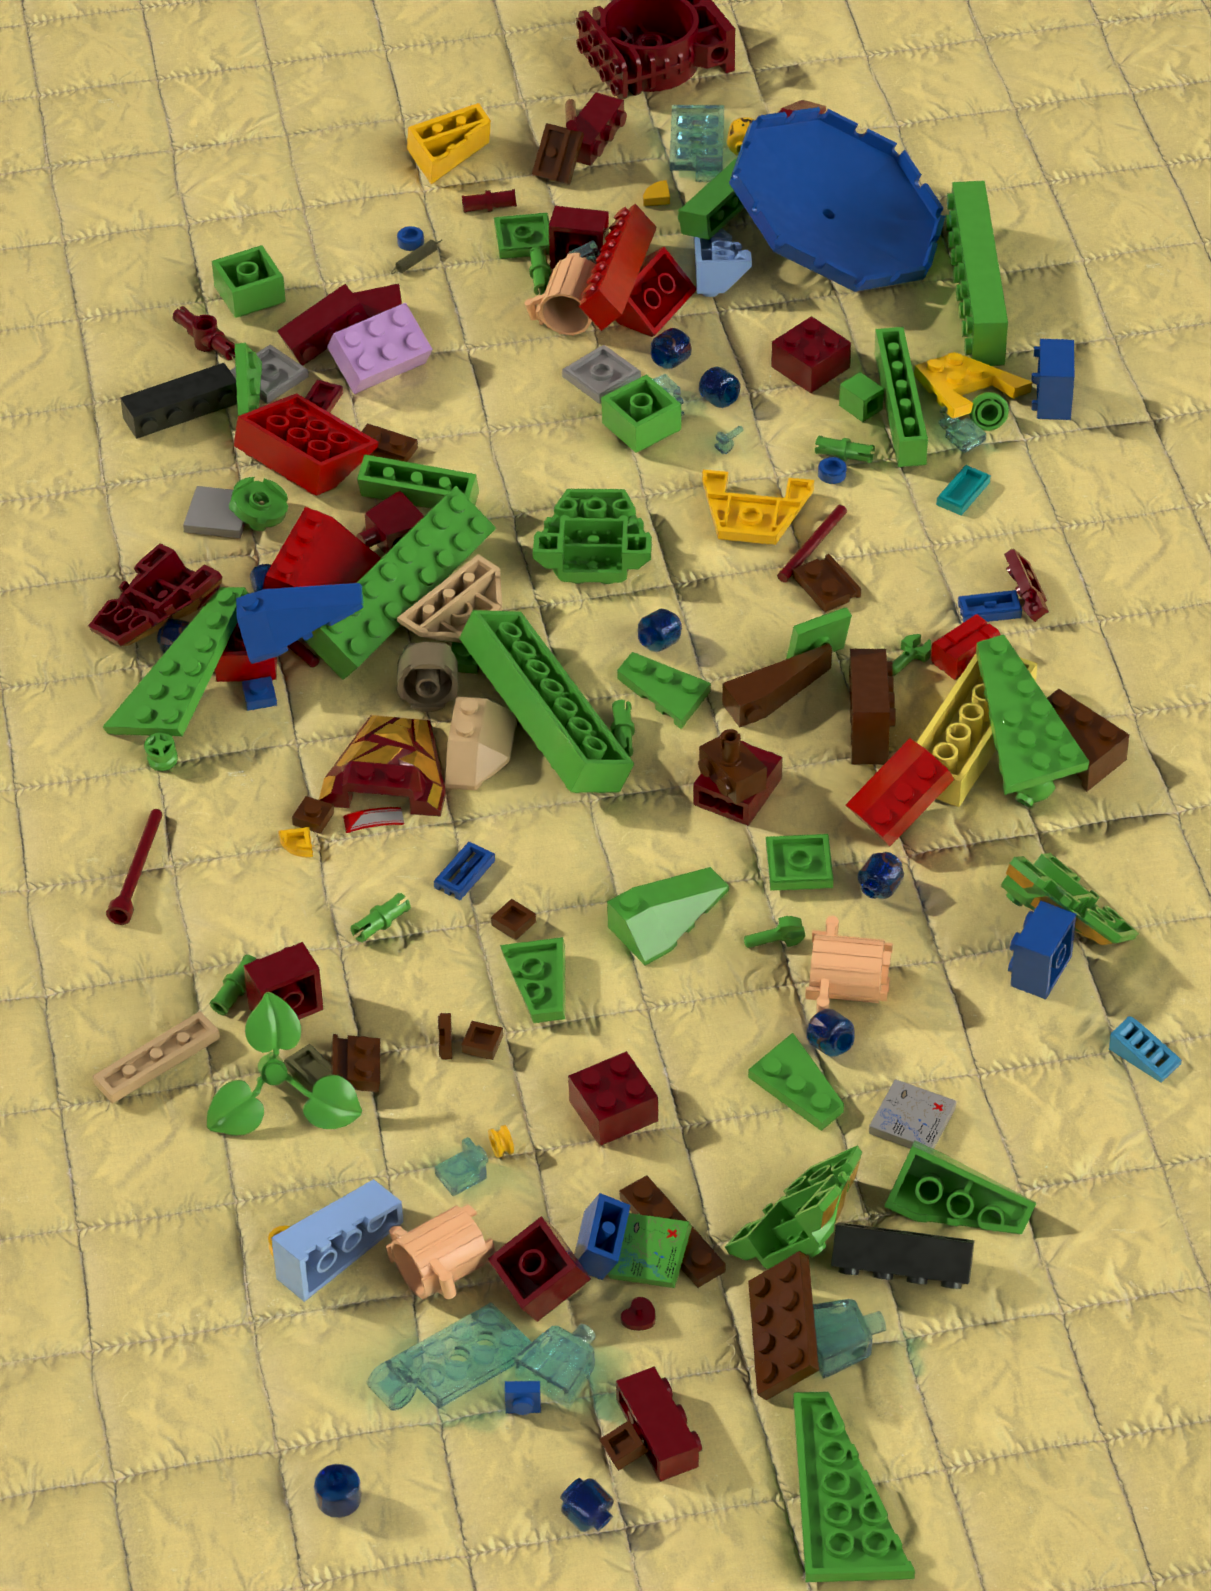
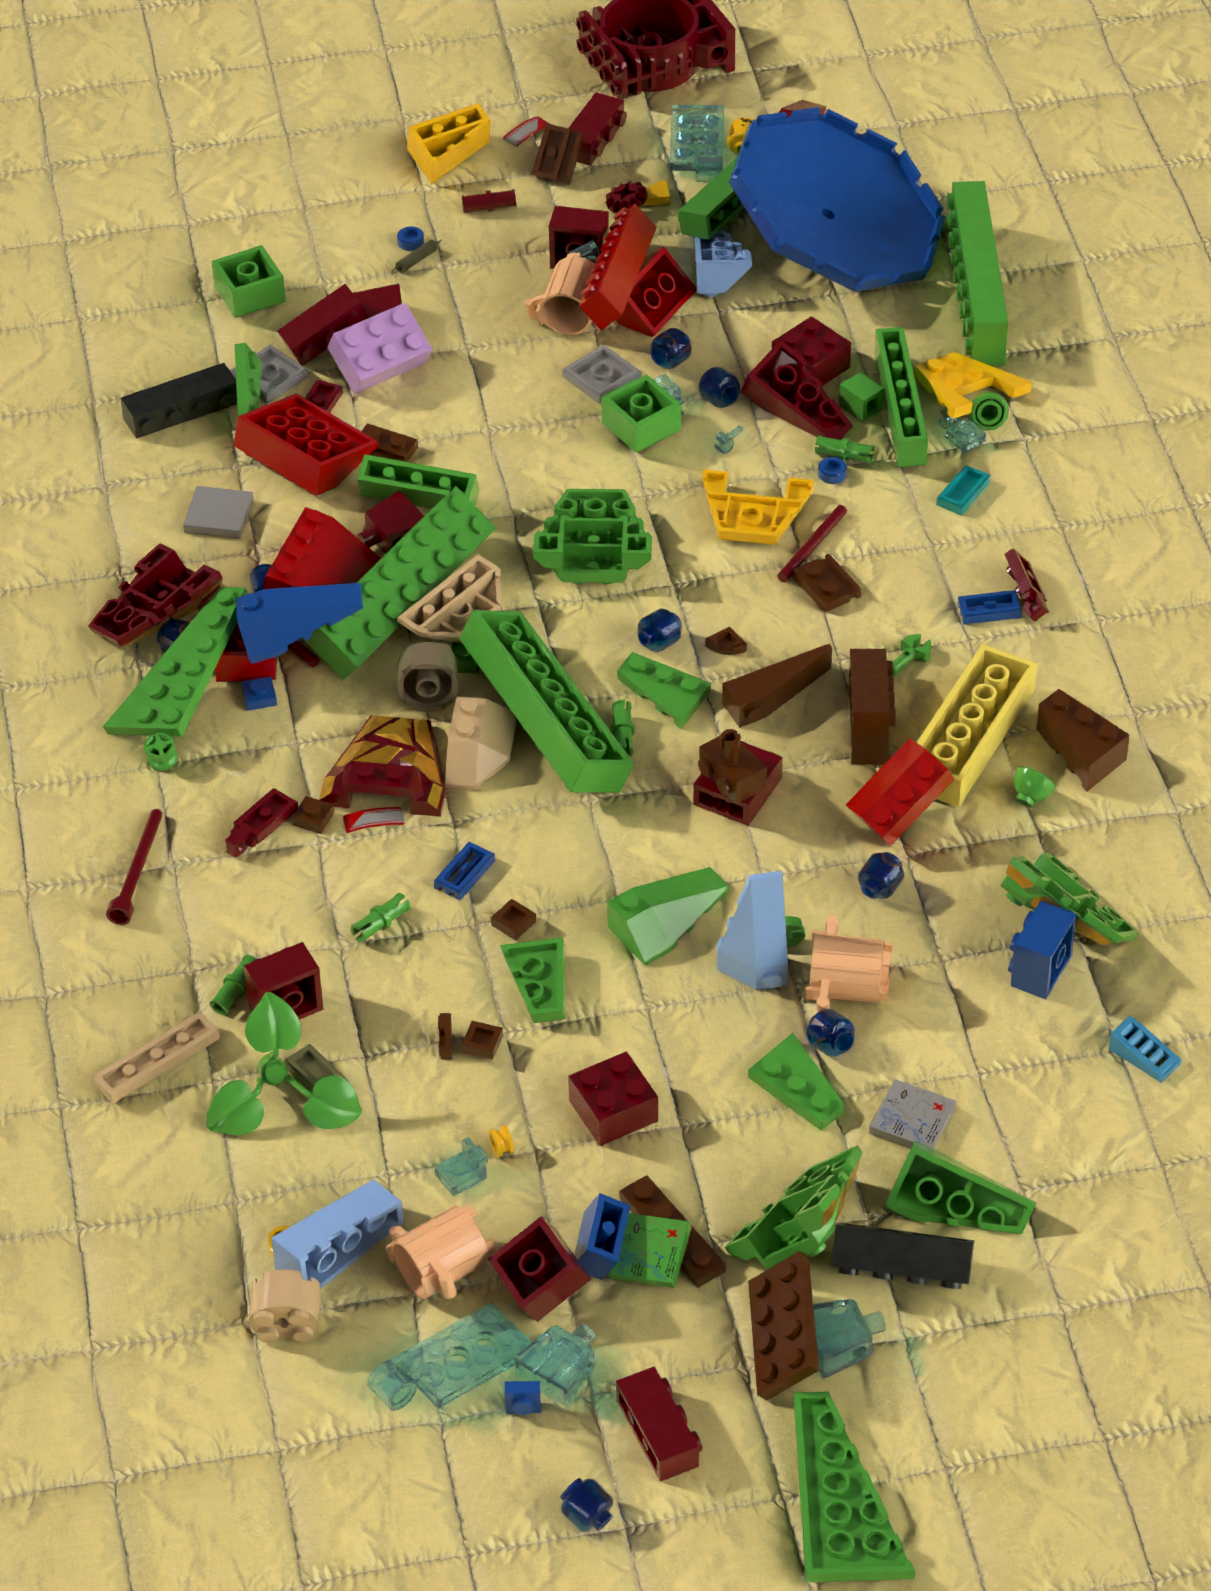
(205, 332): dark red pin -> none
(254, 514): bright green plate -> none
(260, 821): none -> dark red hinge
(284, 1306): none -> tan brick
(297, 841): yellow tile -> none
(337, 1490): clear blue head -> none
(357, 1061): reddish brown plate -> none
(521, 233): bright green tile -> none
(525, 130): none -> sticker
(539, 269): bright green pin -> none
(570, 108): bar -> none
(623, 1445): reddish brown plate -> none
(631, 193): none -> dark red gear
(640, 1315): dark red piece -> none
(726, 642): none -> reddish brown tile
(756, 935): none -> light blue wedge
(791, 392): none -> dark red wedge
(799, 862): bright green plate -> none
(823, 630): bright green plate -> none
(959, 645): red brick -> none
(1025, 727): bright green wing -> none
(1054, 379): blue container -> none

